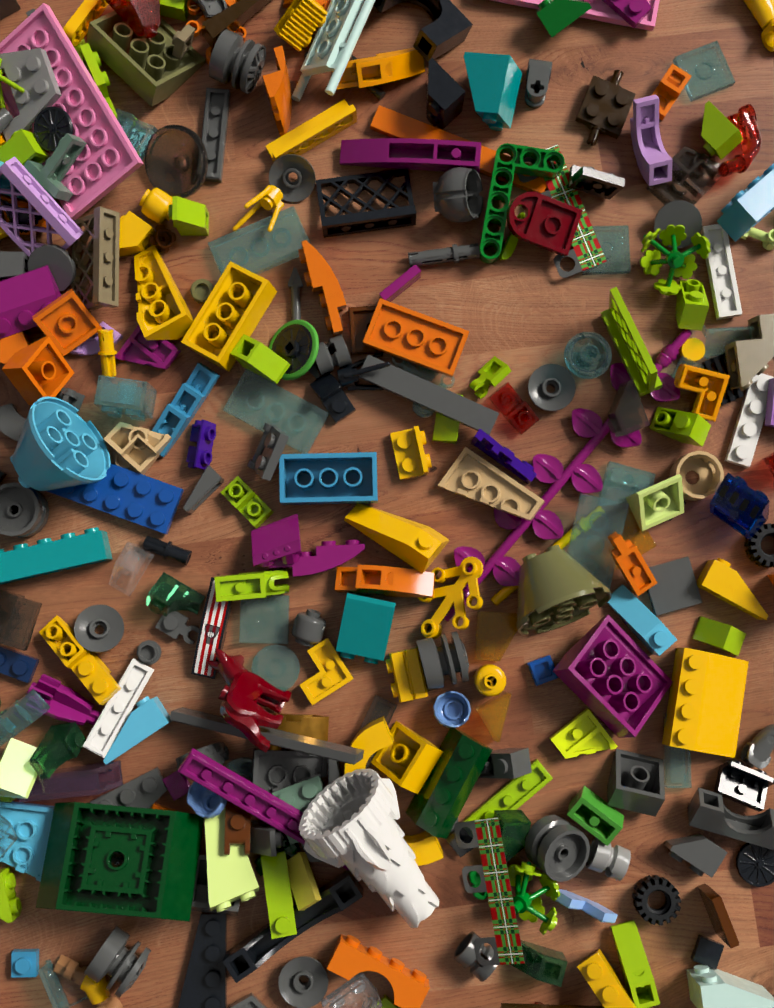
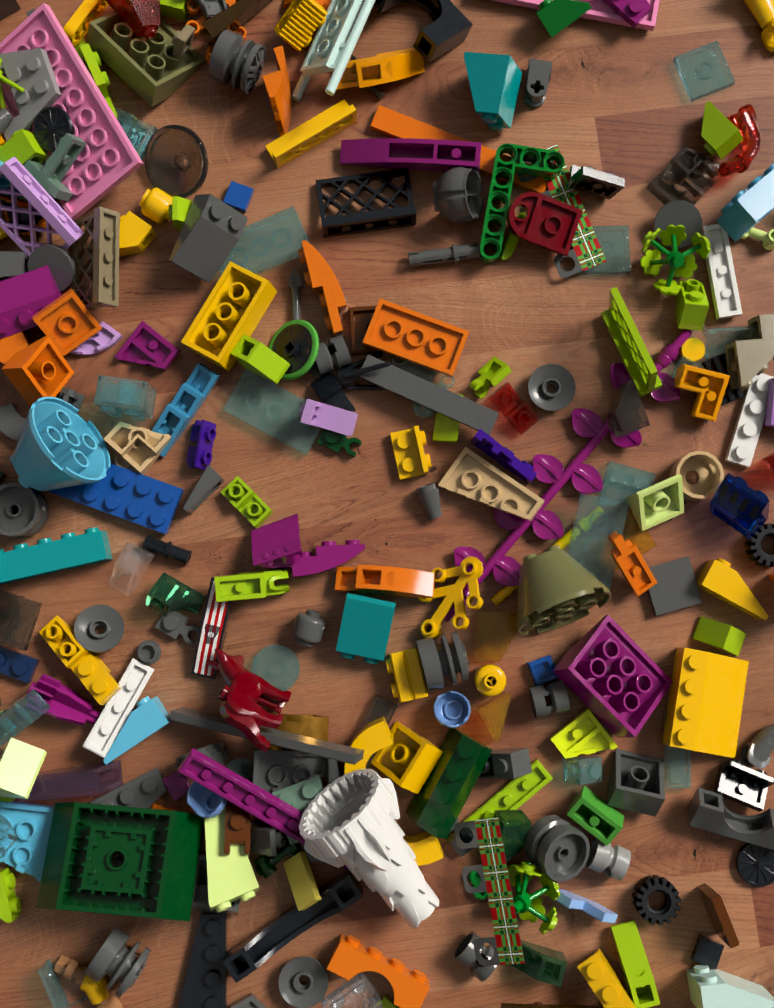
(24, 963): dark azure plate -> none
(58, 746): clear green arch -> none
(107, 352): yellow axle -> none
(161, 307): yellow wedge -> none
(169, 238): reddish brown plate -> none
(201, 290): olive tile -> none
(207, 236): none -> dark grey slope
(215, 130): dark grey tile -> none
(238, 196): none -> blue tile
(265, 620): clear light blue tile -> none
(268, 451): dark grey plate -> none
(269, 199): yellow plant -> none
(278, 895): lime slope -> none
(296, 189): dark grey dish -> none
(328, 417): none -> lavender bracket
(328, 478): dark azure brick -> none
(332, 672): yellow plate -> none
(334, 442): none -> dark green plate
(401, 284): magenta tile -> none
(405, 538): yellow wedge -> none
(430, 500): none -> dark grey cone
(443, 96): black slope -> none
(557, 697): none -> dark grey wheel
(582, 770): none -> clear light blue bracket
(588, 355): clear light blue cone -> none
(605, 107): dark brown plate -> none
(641, 621): medium azure slope -> none
(647, 143): lavender arch -> none
(670, 88): orange slope -> none
(681, 426): lime slope -> none
(698, 851): dark grey slope -> none

